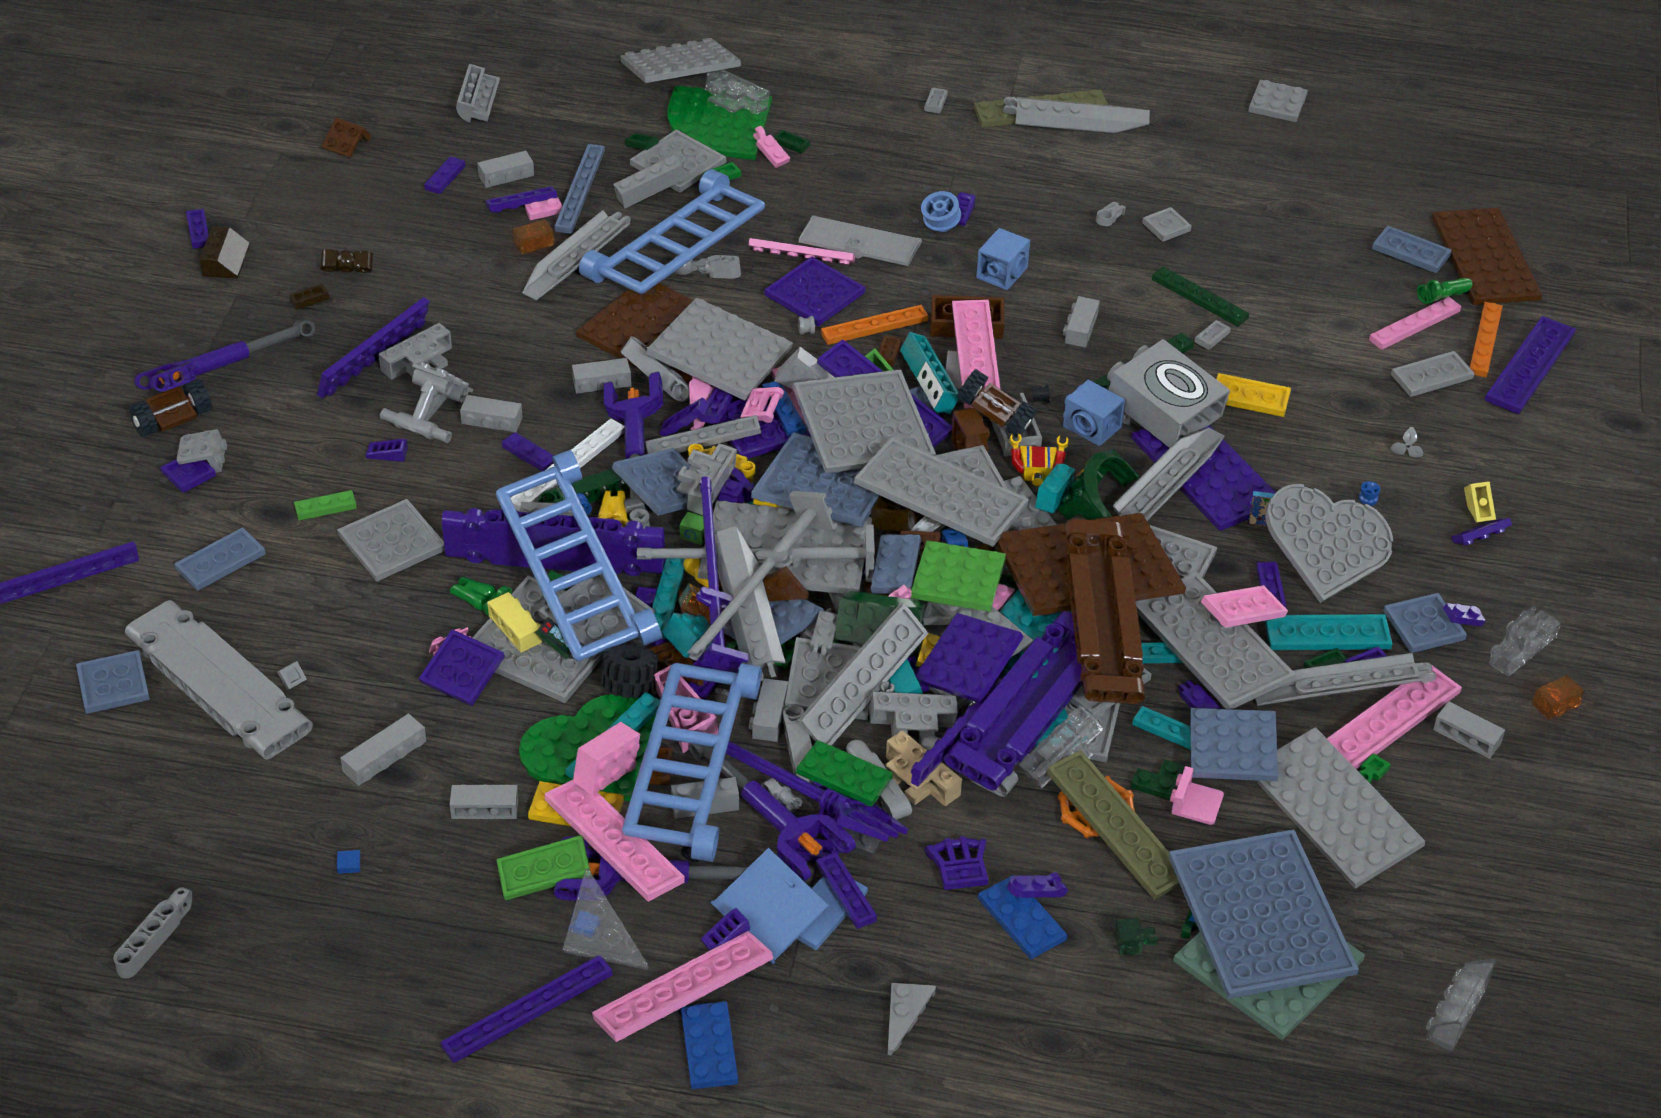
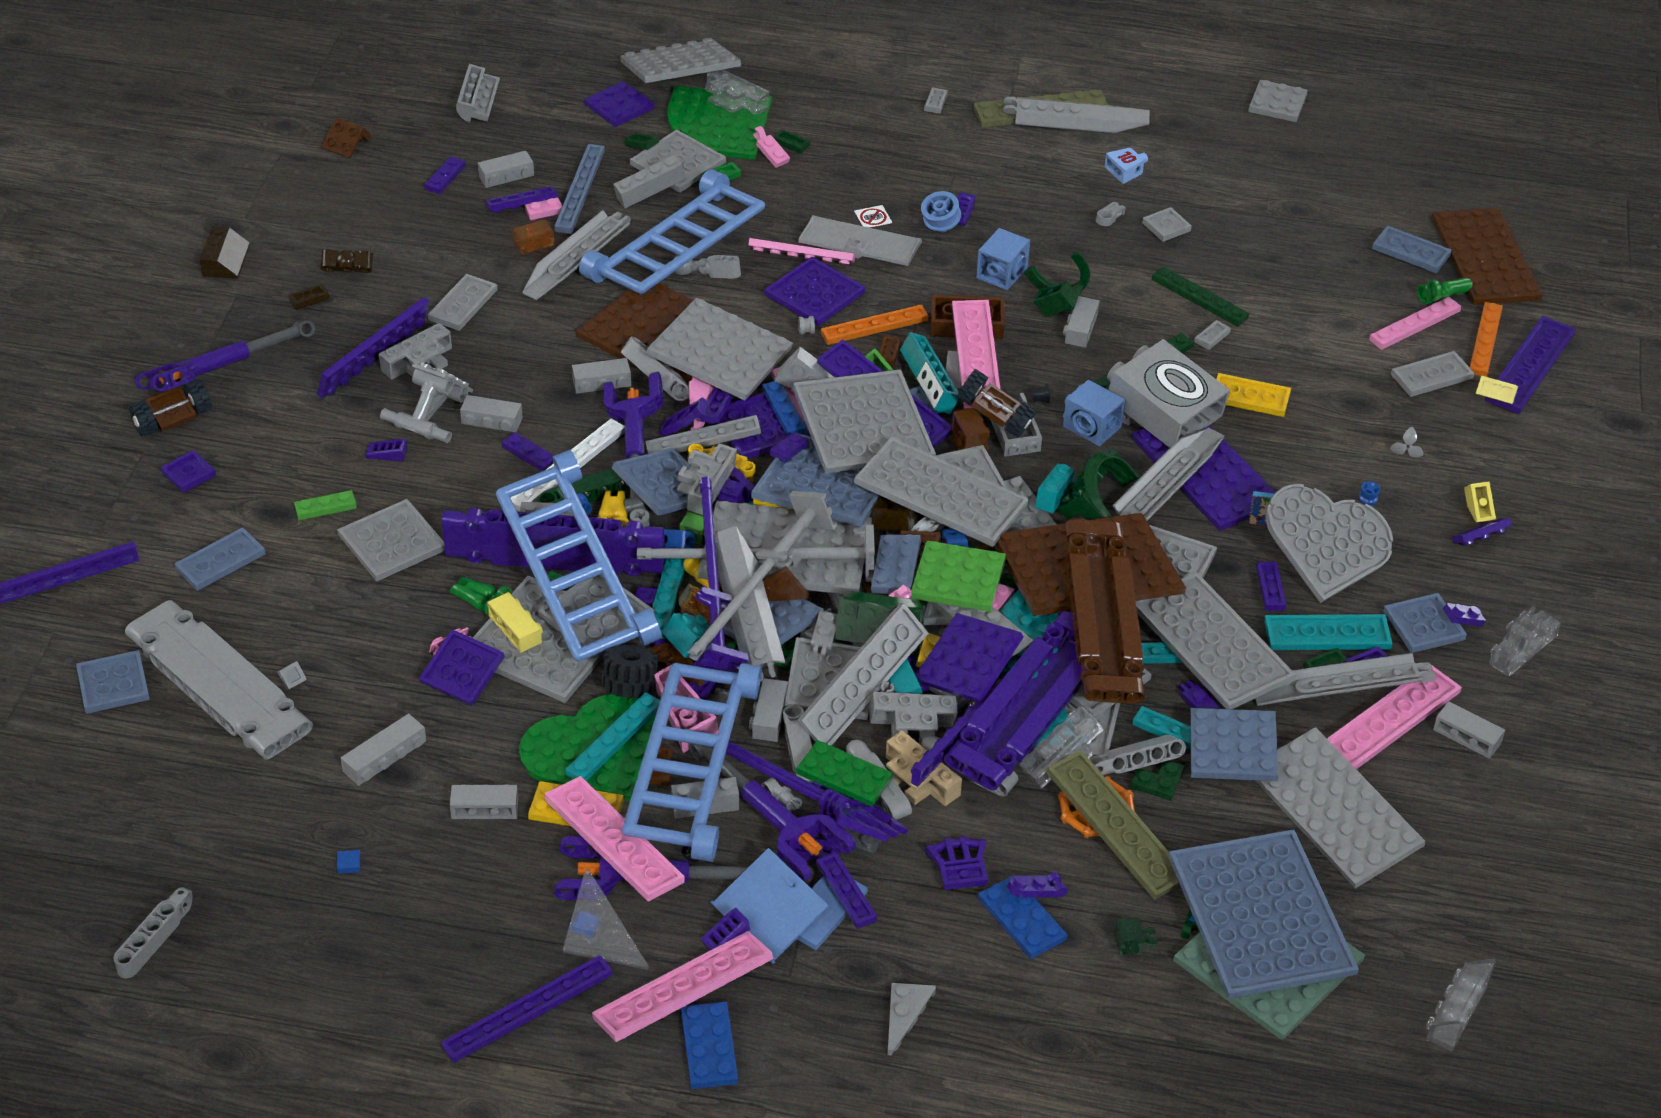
(197, 227): dark purple plate -> none
(203, 446): light grey bracket -> none
(462, 302): none -> light grey plate
(542, 867): bright green tile -> none
(552, 635): tile -> none
(606, 758): bright pink brick -> none
(619, 103): none -> dark purple plate
(679, 539): none -> blue torso
(758, 400): bright pink plate -> none
(789, 447): none -> dark purple plate
(873, 216): none -> sticker
(1035, 461): torso -> none
(1062, 296): none -> dark green piece
(1125, 164): none -> light blue torso
(1143, 752): none -> light grey piece
(1195, 800): bright pink bracket -> none
(1244, 606): bright pink plate -> none
(1374, 768): green plate -> none
(1497, 389): none -> light yellow plate
(1558, 697): clear orange brick -> none

